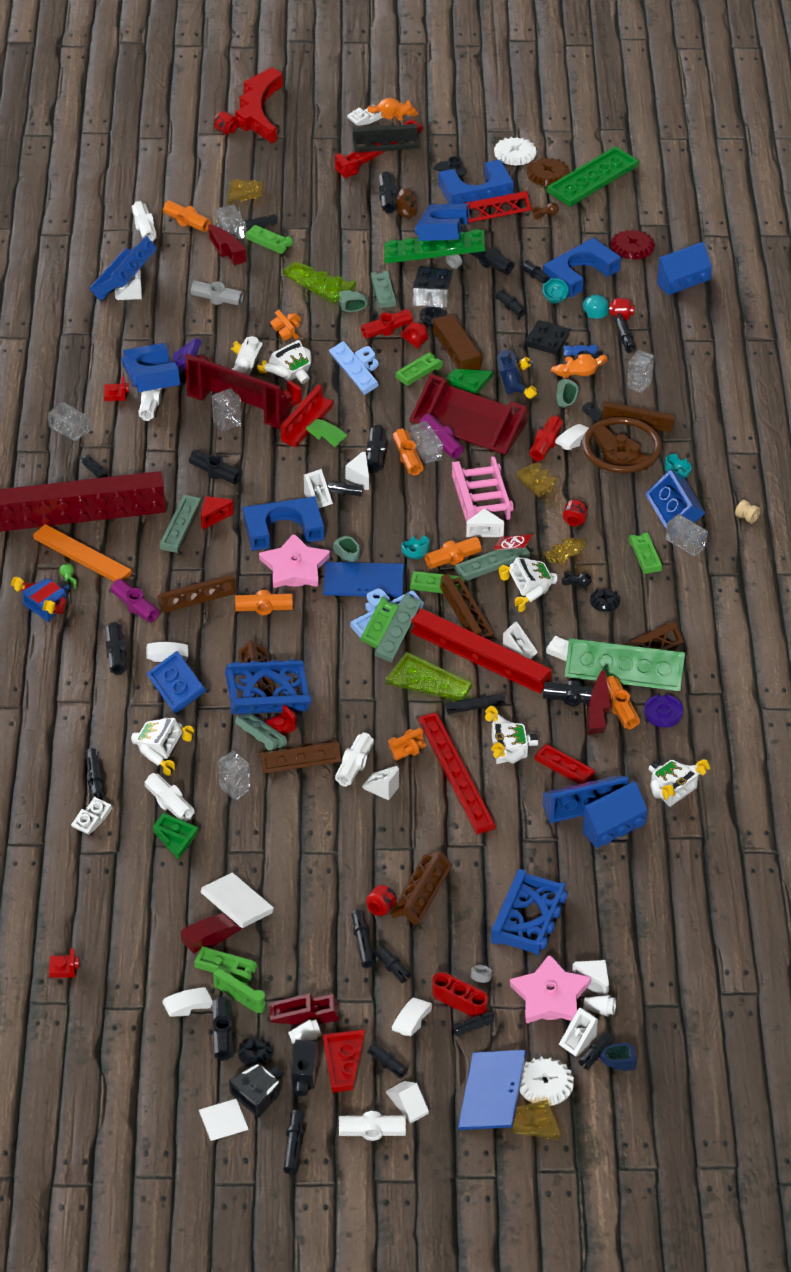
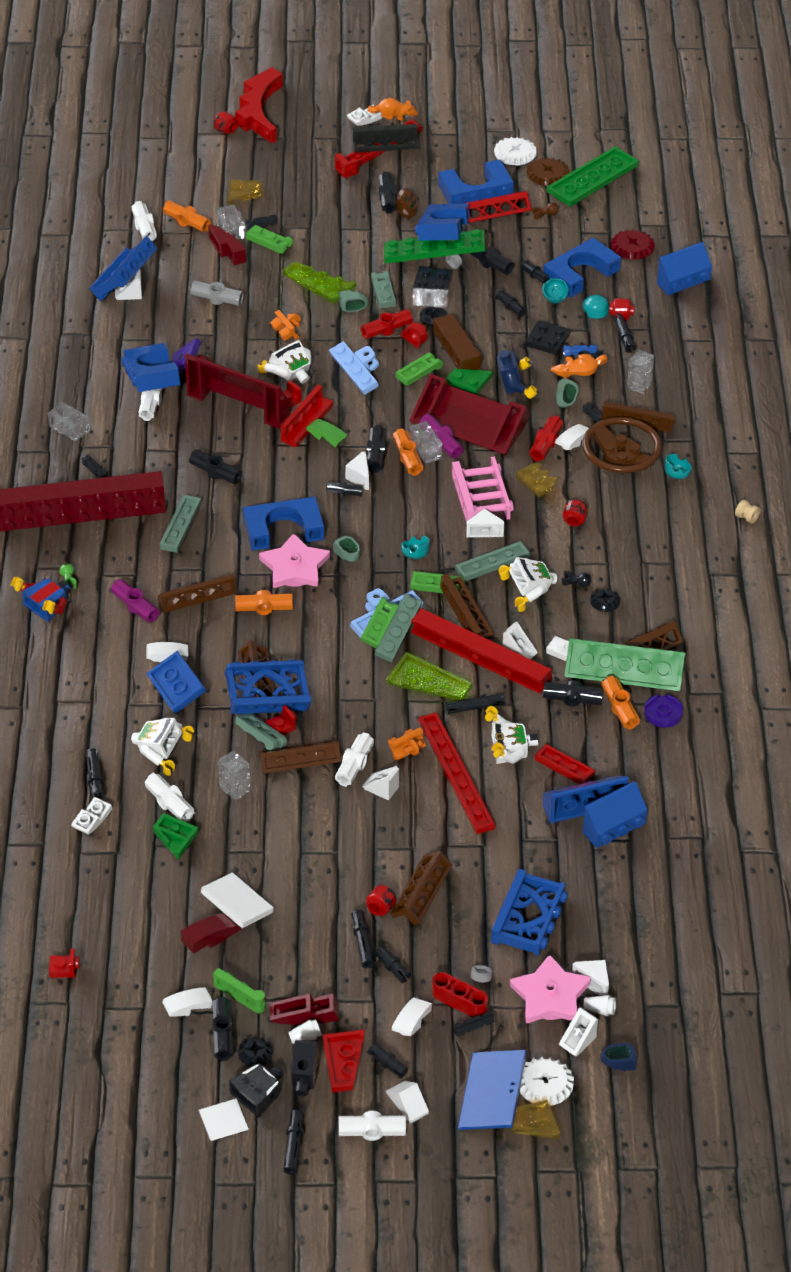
(82, 554): orange tile -> none
(116, 392): red bracket -> none
(116, 648): black piece -> none
(212, 959): bright green plate -> none
(215, 510): red slope -> none
(226, 410): clear brick -> none
(247, 355): white torso -> none
(316, 487): white slope -> none
(362, 578): blue container -> none
(452, 552): orange piece -> none
(453, 163): black plate -> none
(512, 542): red sticker -> none
(563, 551): clear yellow plate -> none
(595, 1050): black axle -> none
(598, 705): dark red slope -> none
(645, 553): bright green plate -> none
(674, 497): blue slope -> none
(675, 779): torso -> none
(686, 535): clear brick -> none

